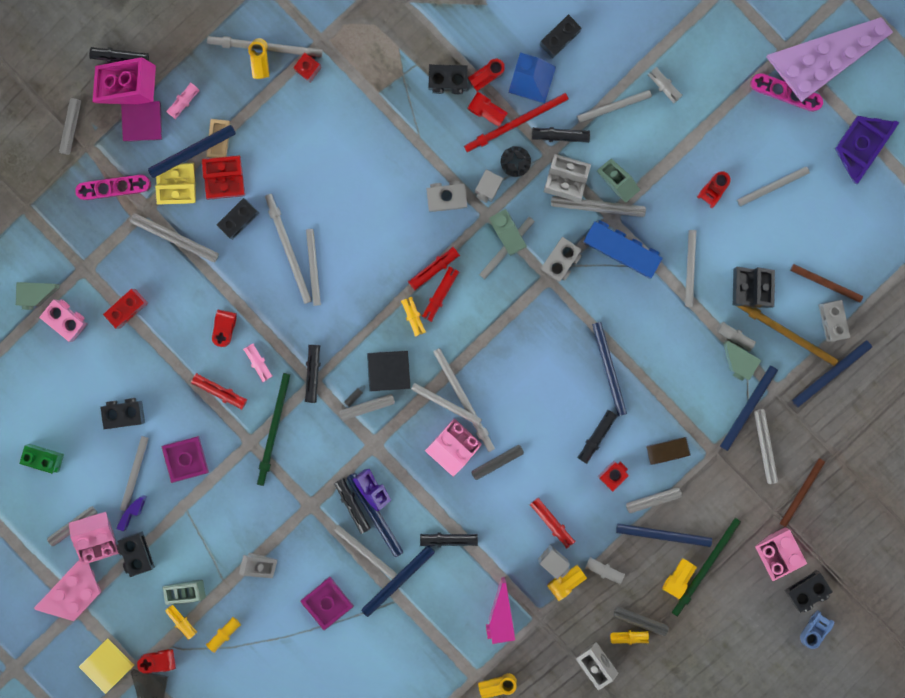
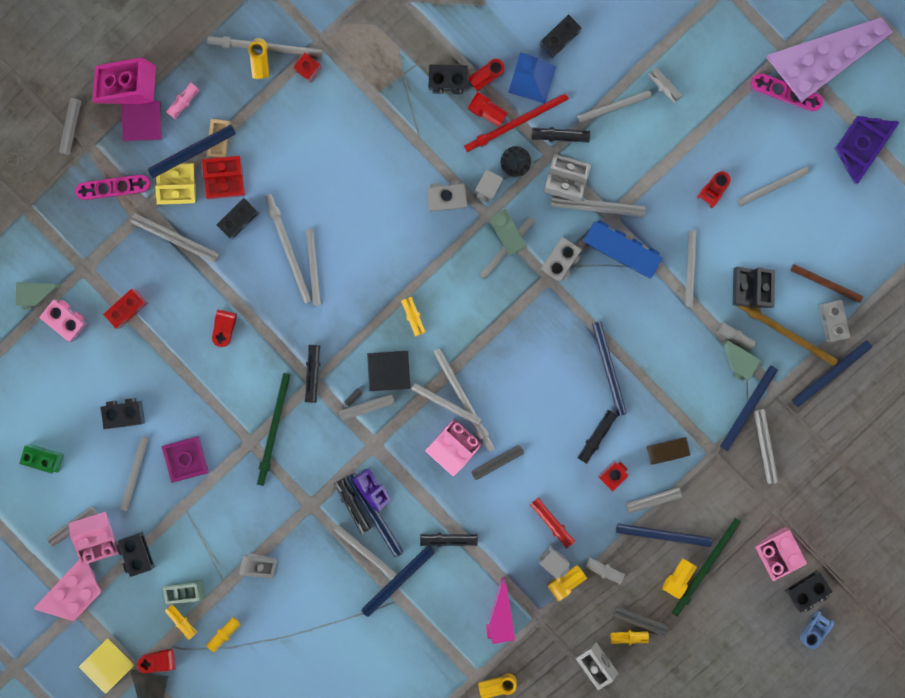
(115, 55): black pin -> none
(134, 509): dark purple slope -> none
(226, 395): red pin -> none
(258, 362): bright pink pin -> none
(327, 603): magenta tile -> none
(435, 267): red pin -> none
(440, 294): red pin -> none
(618, 180): sand green slope -> none
(802, 492): copper bar -> none

